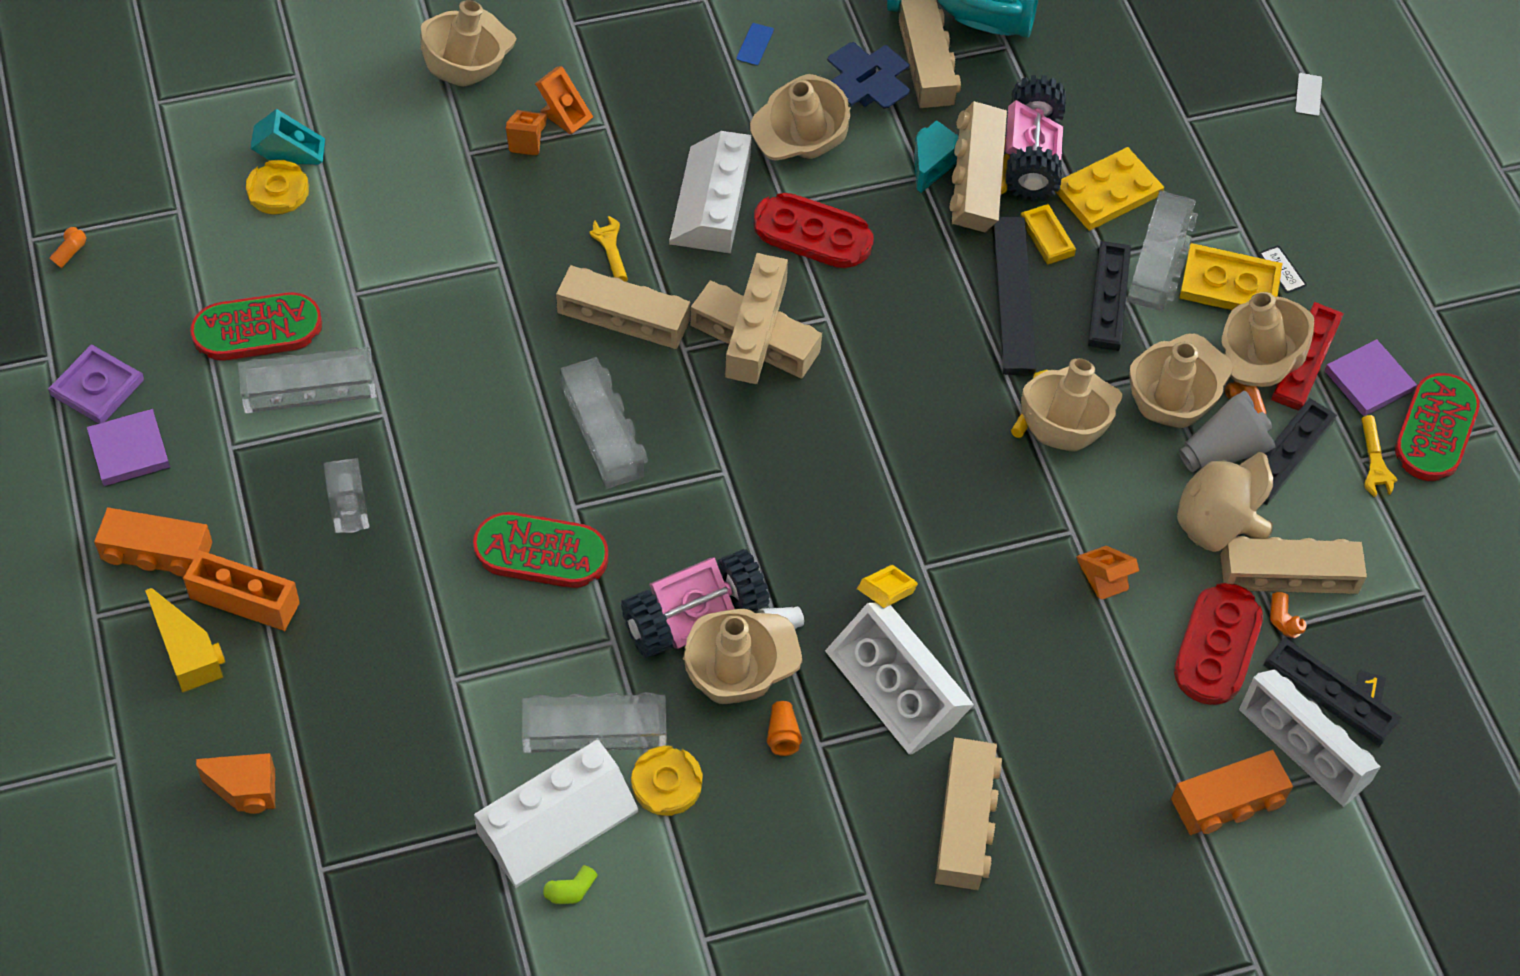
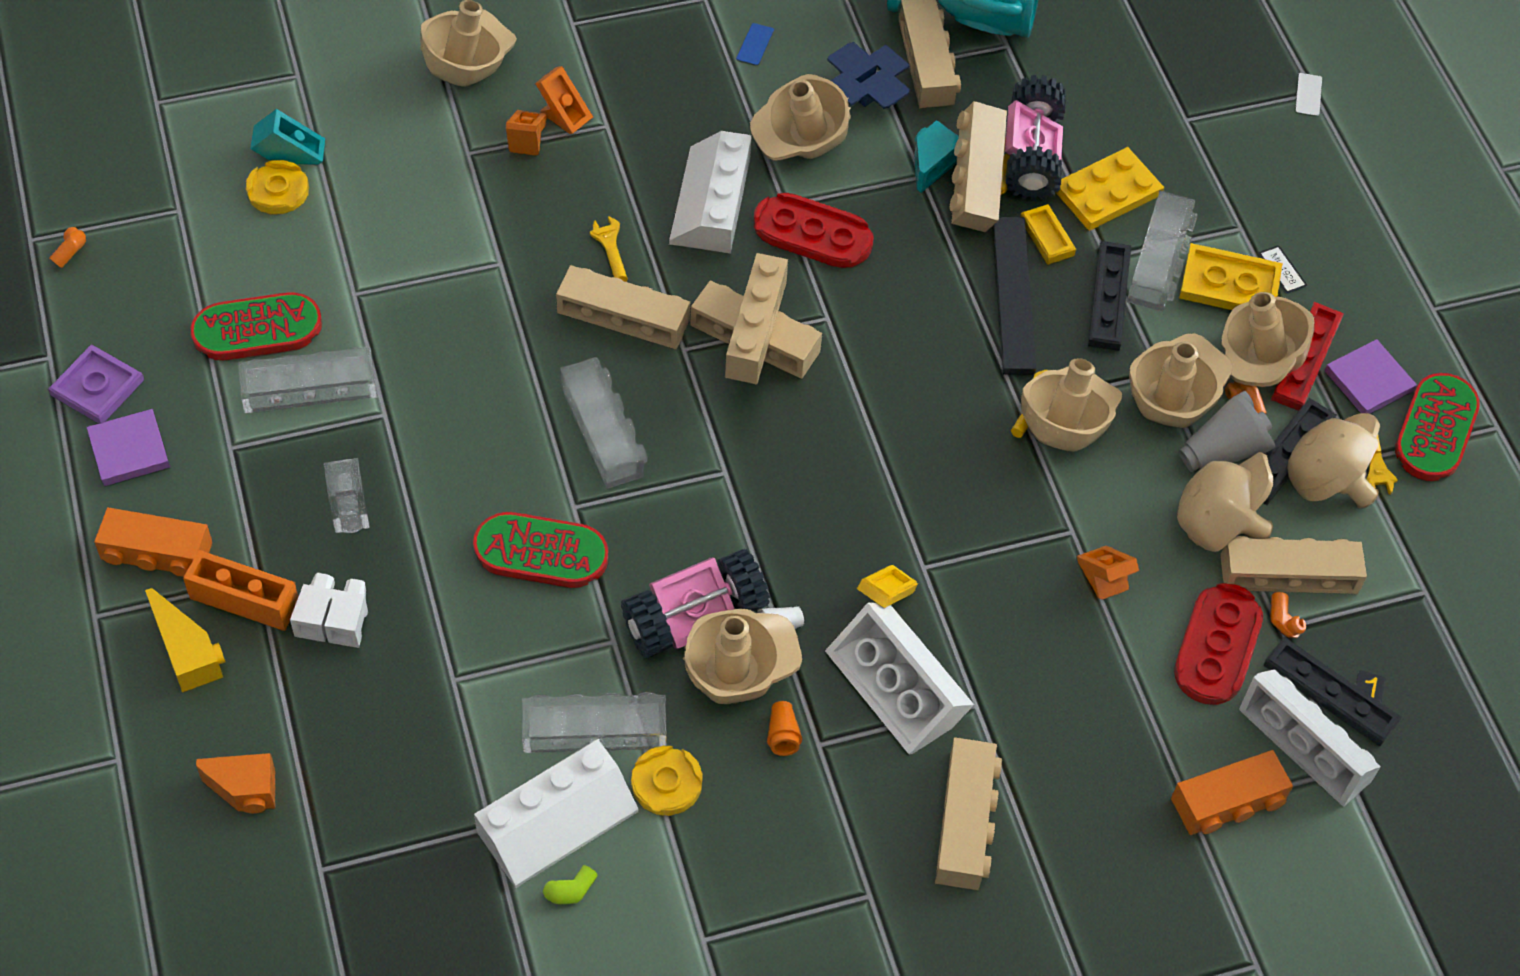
(330, 612): none -> white hips
(1335, 460): none -> tan piece

